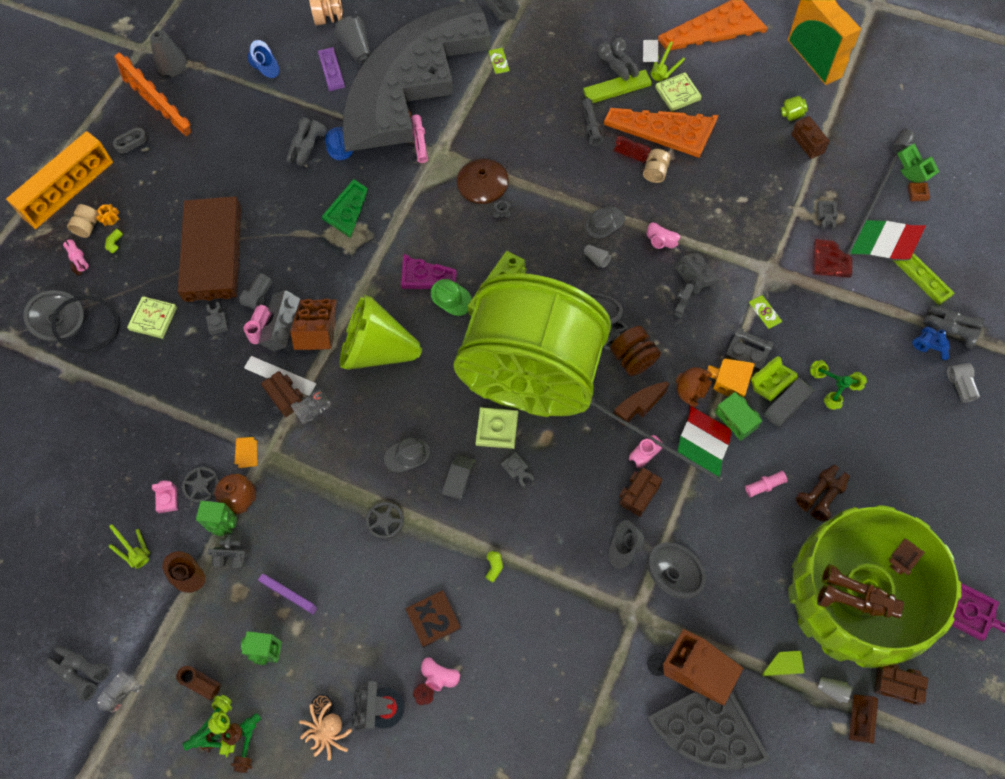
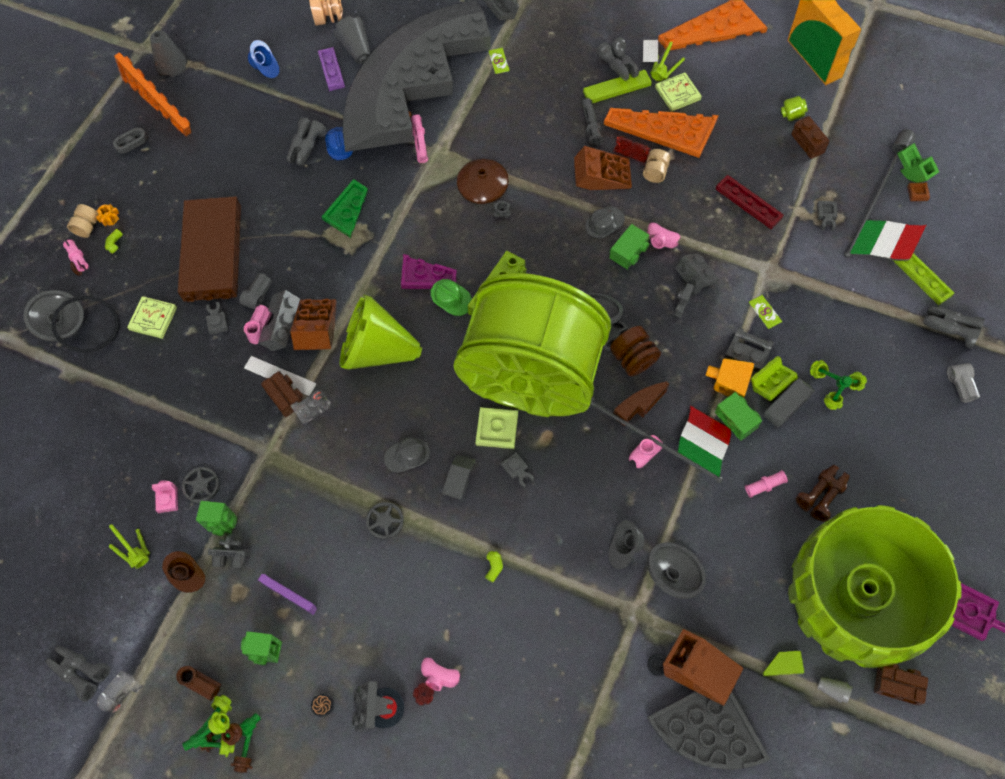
(60, 180): light orange brick -> none
(235, 492): dark orange cylinder -> none
(246, 452): light orange sticker -> none
(324, 731): light nougat animal -> none
(433, 618): reddish brown tile -> none
(598, 256): light grey cone -> none
(601, 170): none -> dark orange slope
(629, 246): none -> bright green brick
(640, 492): reddish brown brick -> none
(693, 385): dark orange cylinder -> none
(749, 202): none -> dark red plate
(830, 260): clear red plate -> none
(863, 719): reddish brown plate -> none
(871, 601): reddish brown piece -> none
(905, 557): reddish brown bracket -> none
(934, 340): blue piece -> none

